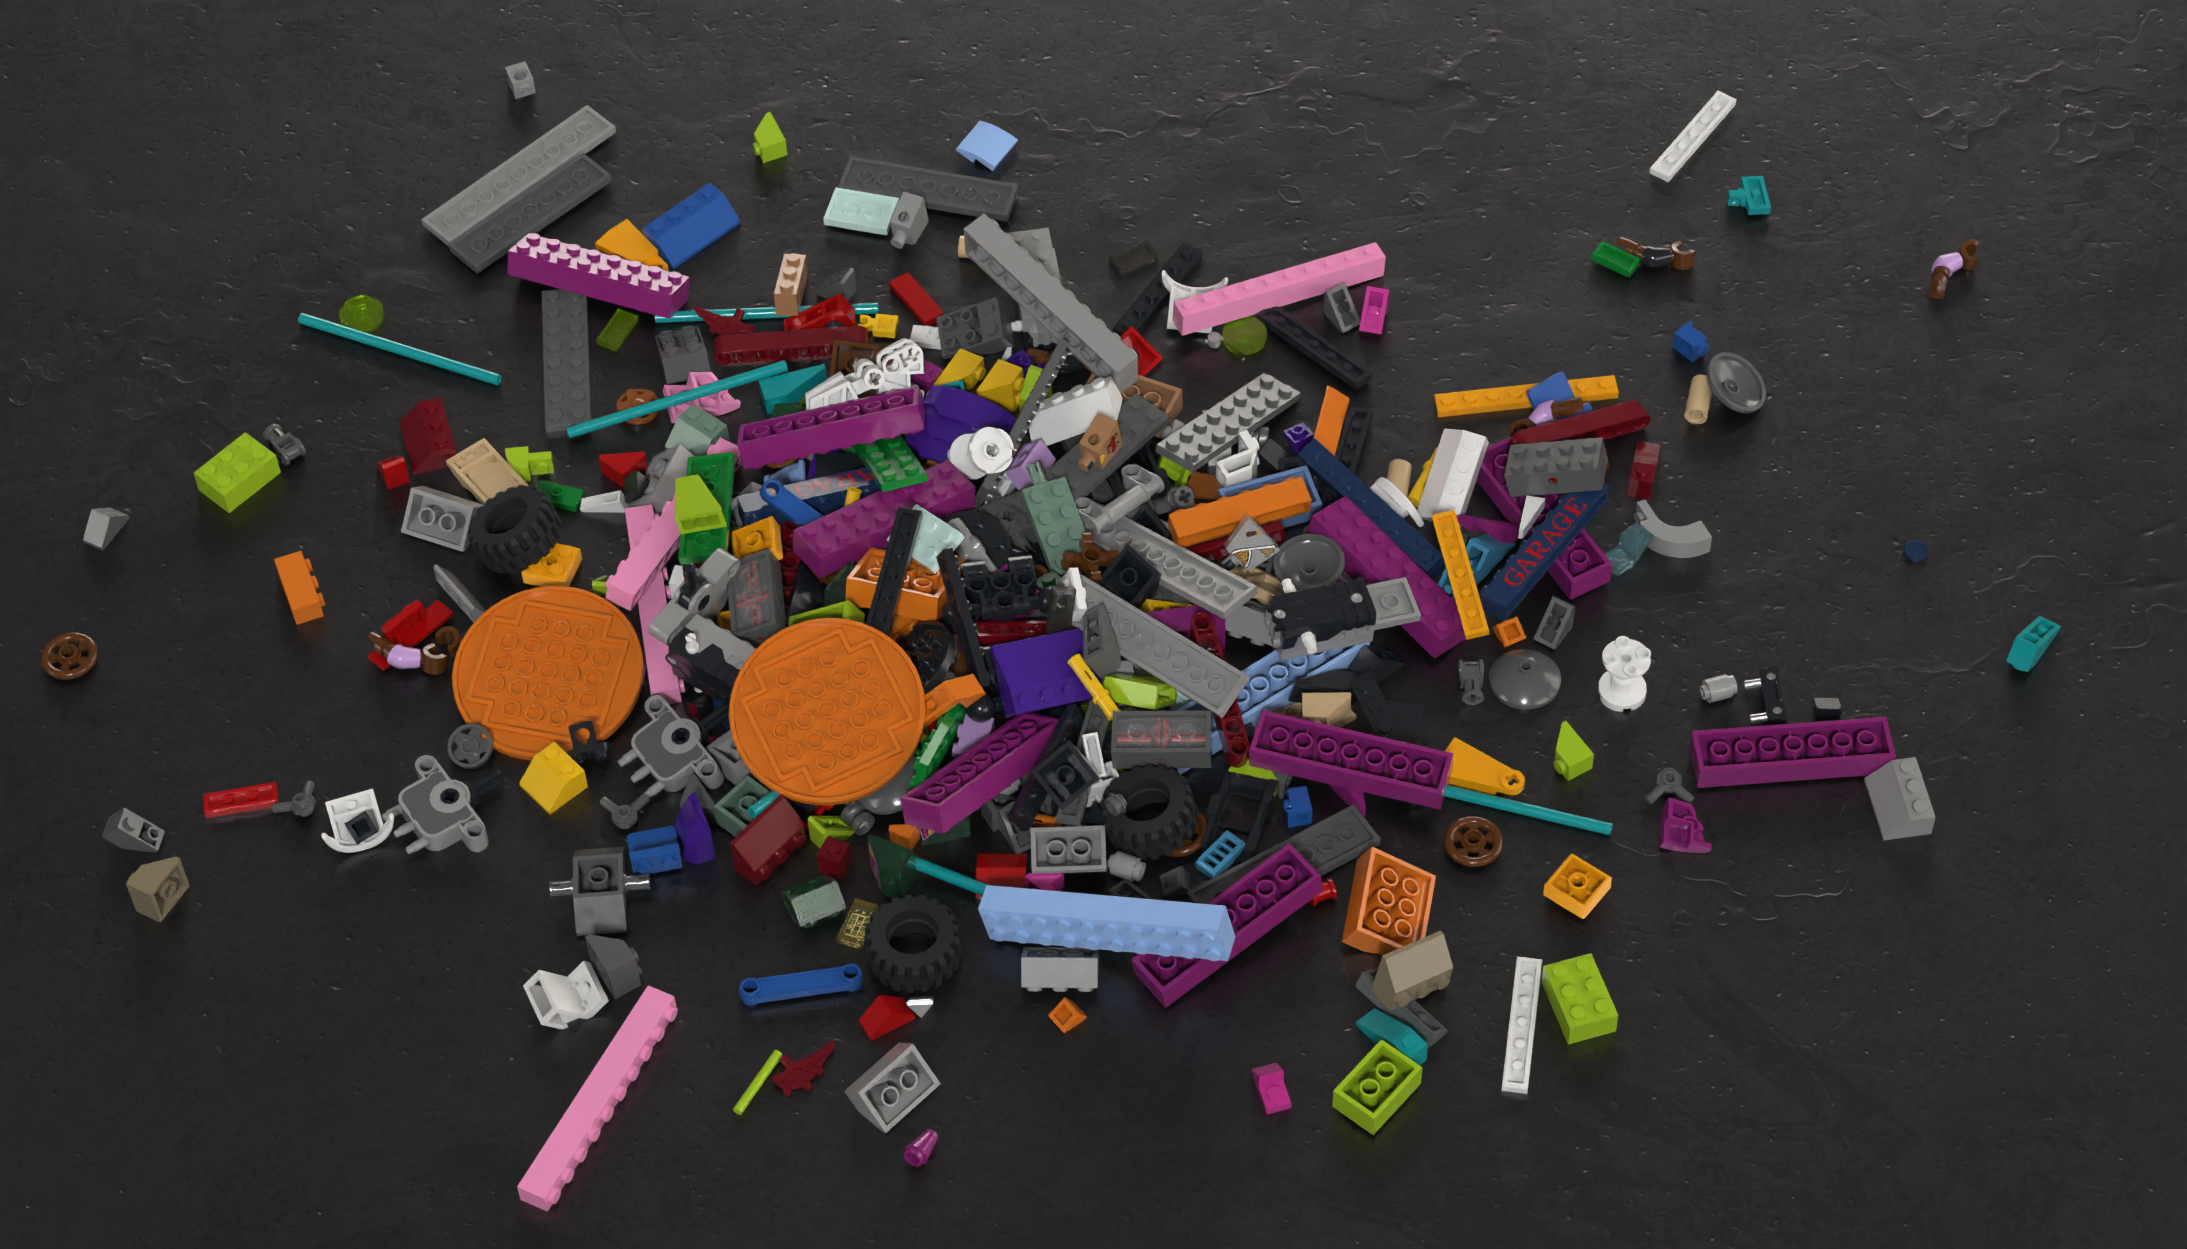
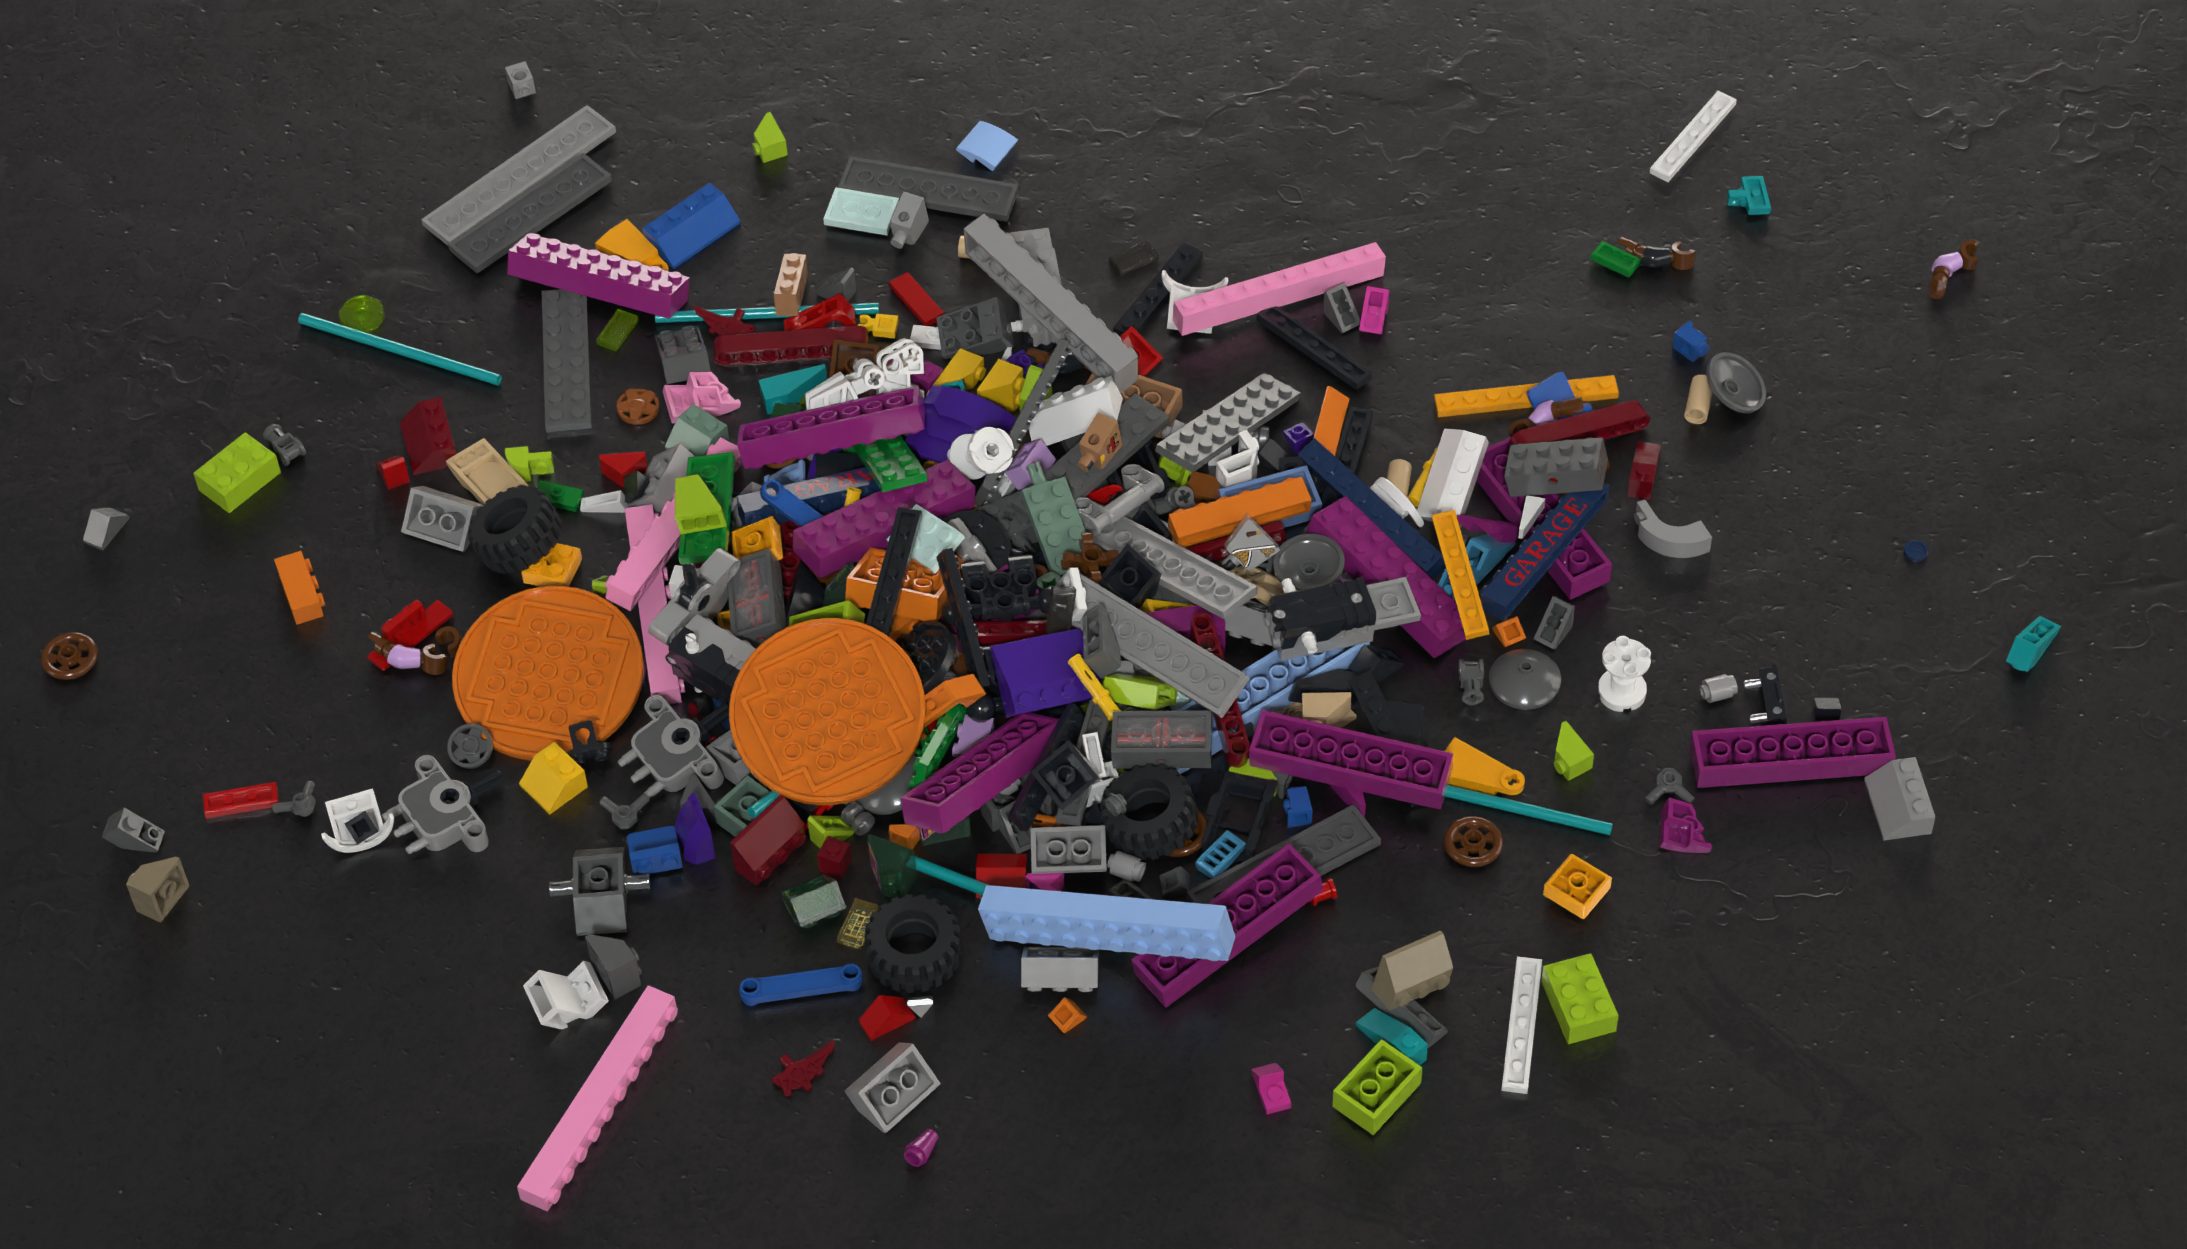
(458, 593): light grey slope -> none
(677, 399): teal piece -> none
(757, 1082): lime bar -> none
(1104, 494): none -> red piece
(1214, 339): light grey piece -> none
(1245, 335): clear neon green tile -> none
(1387, 903): orange slope -> none
(1630, 548): clear light blue slope -> none

